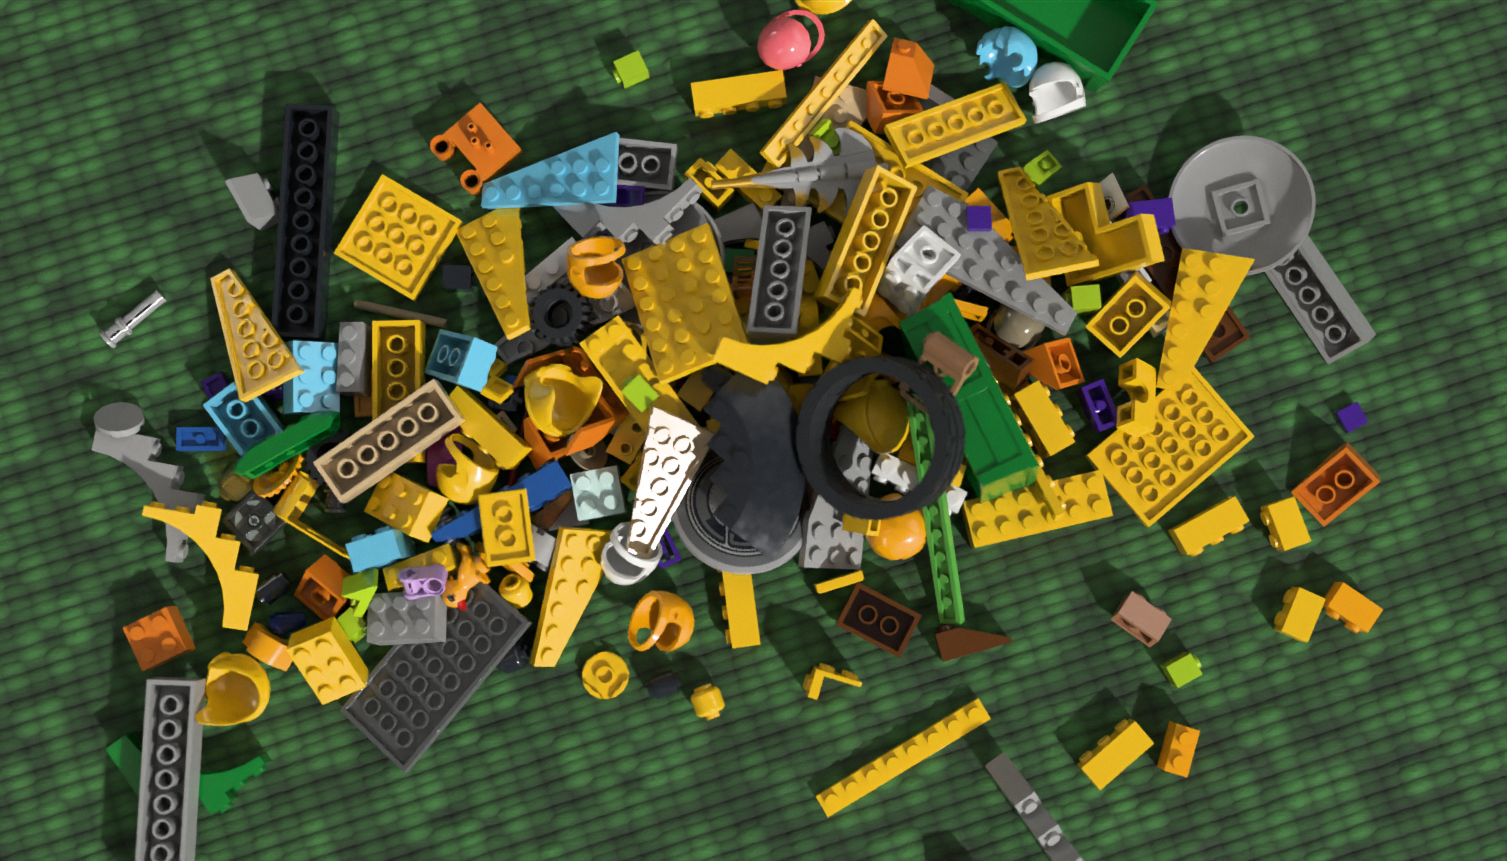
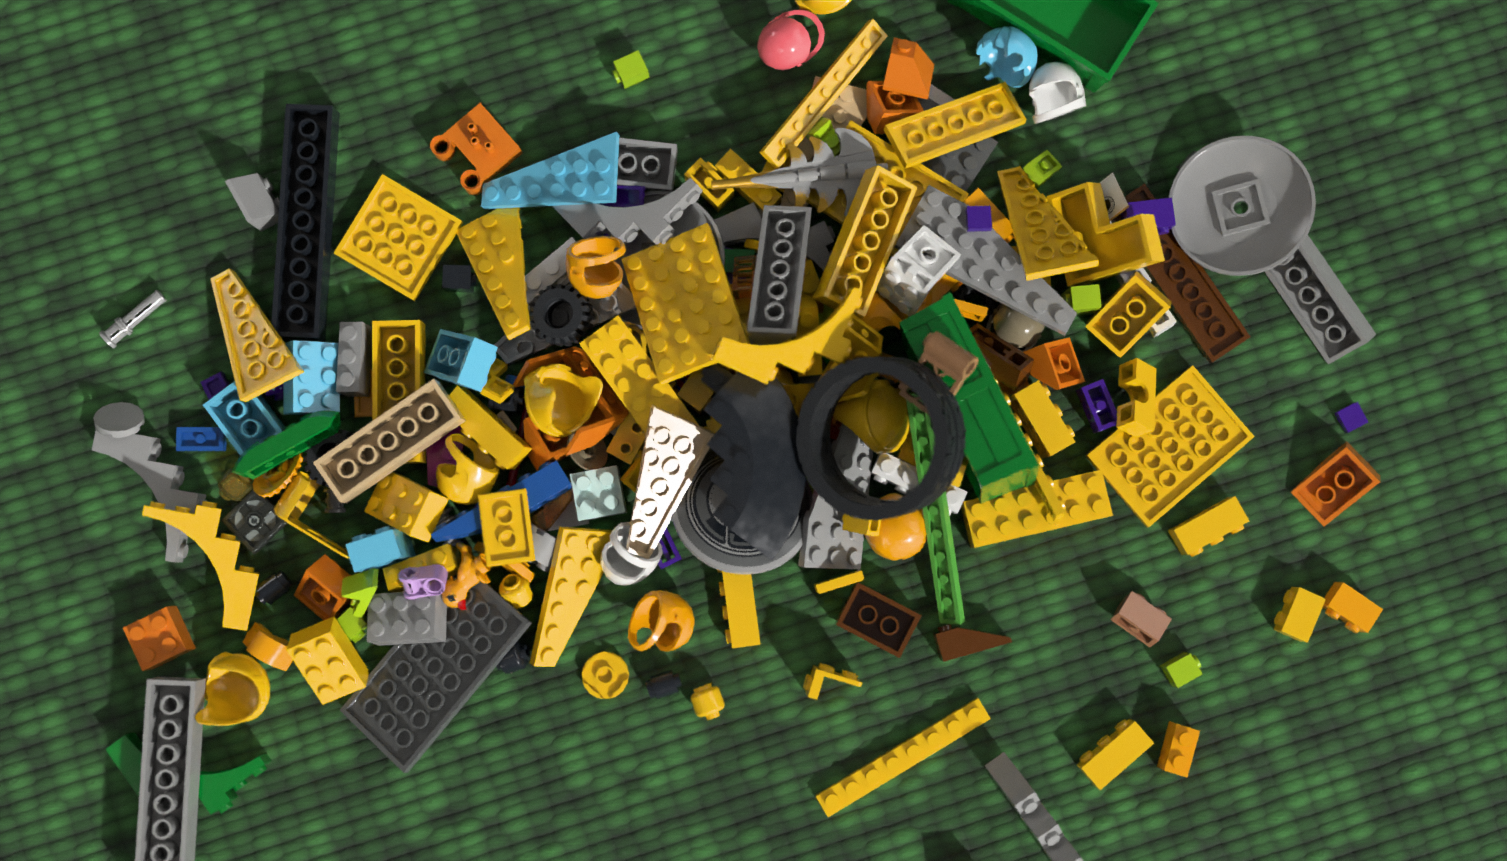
(286, 621): clear blue cone -> none
(400, 313): dark tan bar -> none
(639, 392): lime brick -> none
(739, 93): yellow brick -> none
(1200, 298): yellow wing -> none
(1285, 524): yellow brick -> none

